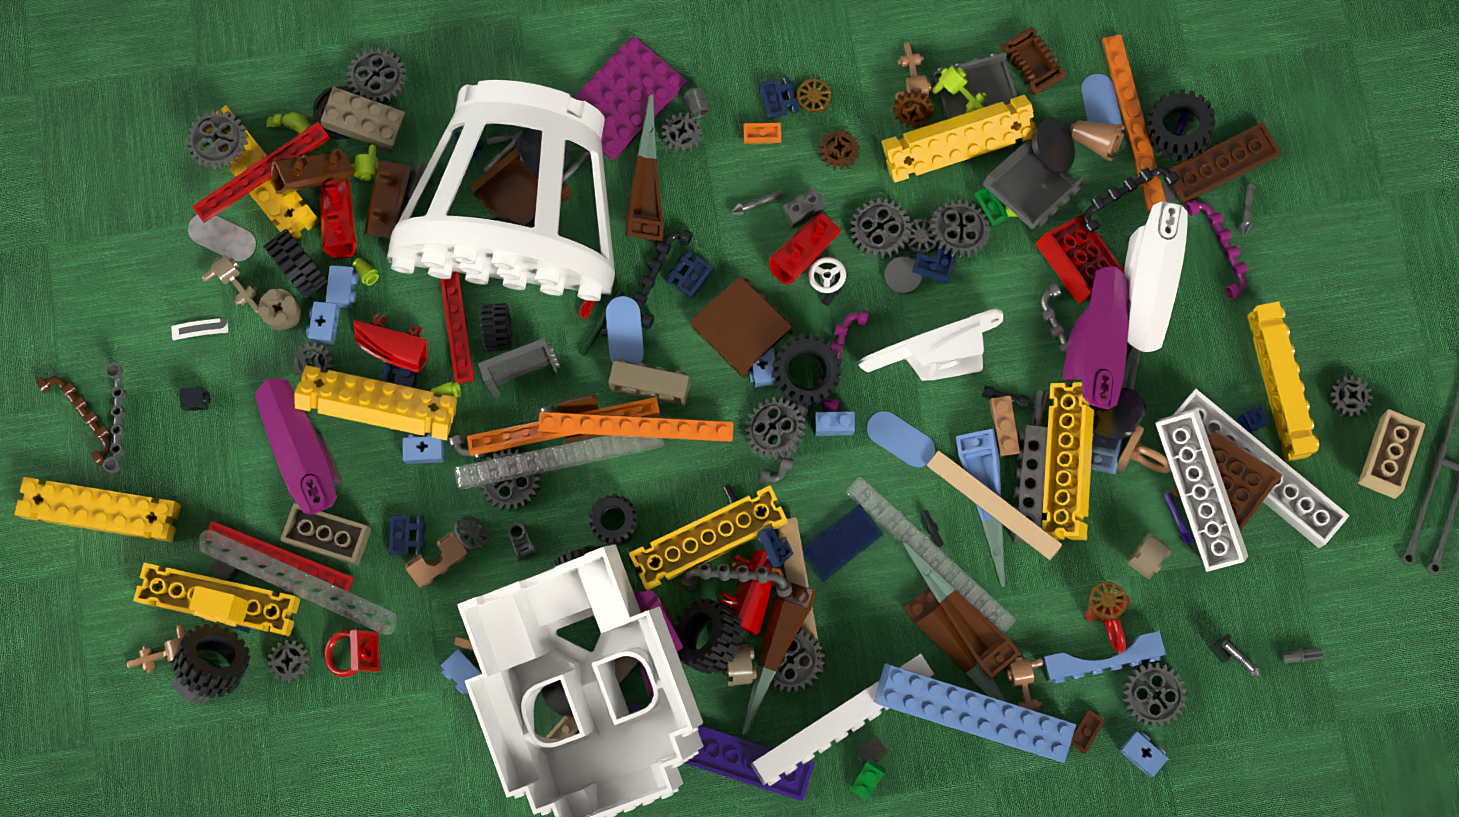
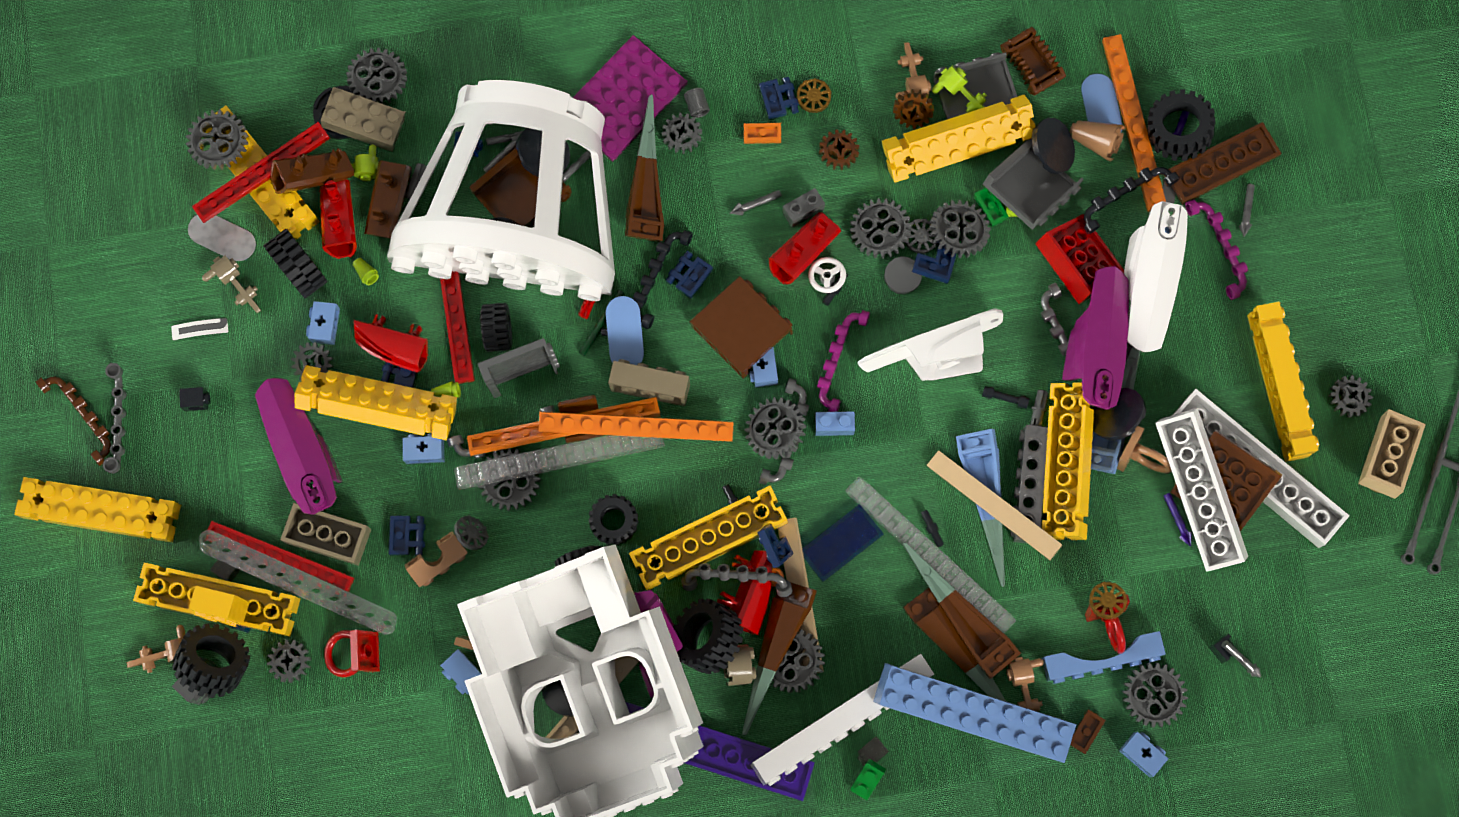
(272, 316): dark tan brick -> none
(294, 121): lime piece -> none
(341, 286): medium blue brick -> none
(521, 543): dark grey piece -> none
(822, 352): black tyre -> none
(901, 439): medium blue sticker -> none
(1005, 426): medium nougat arch -> none
(1148, 556): dark tan brick -> none
(1253, 419): clear blue brick -> none
(1301, 655): dark grey axle -> none

